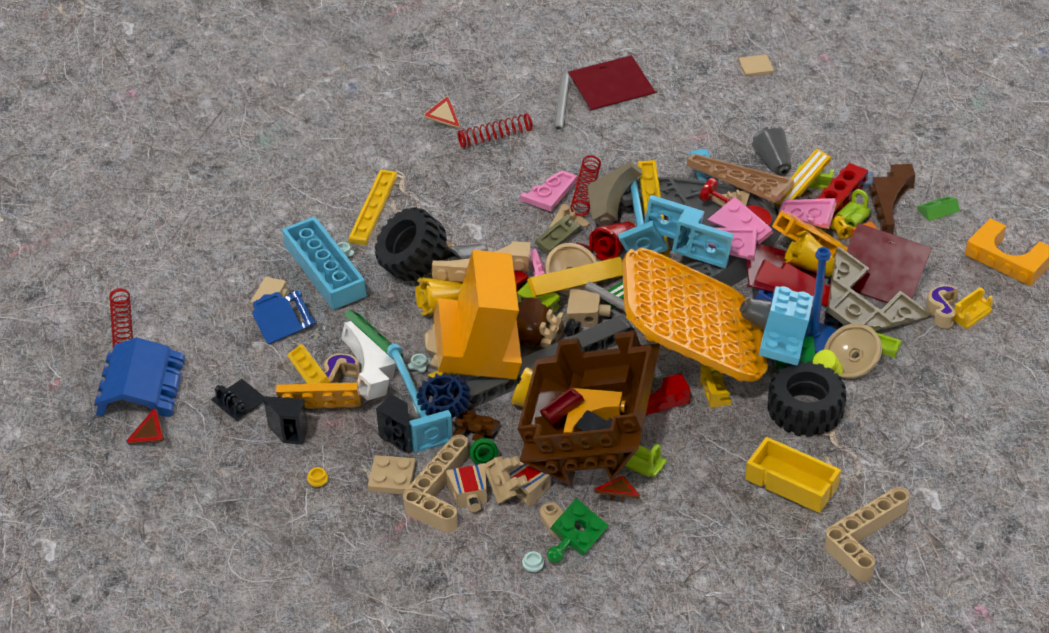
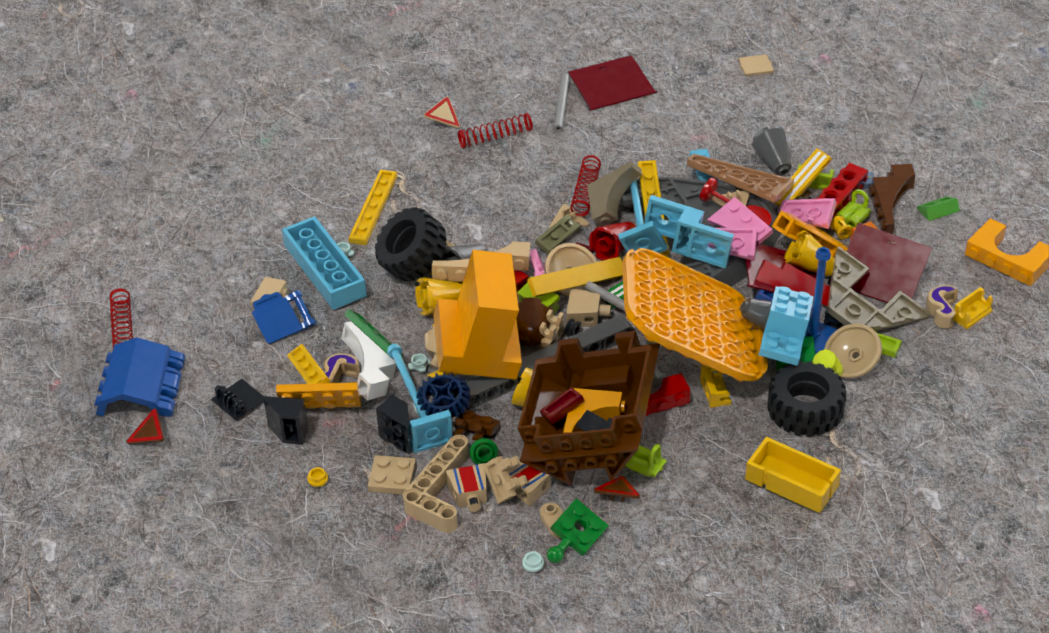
(550, 193): bright pink wing -> none
(843, 536): tan beam -> none

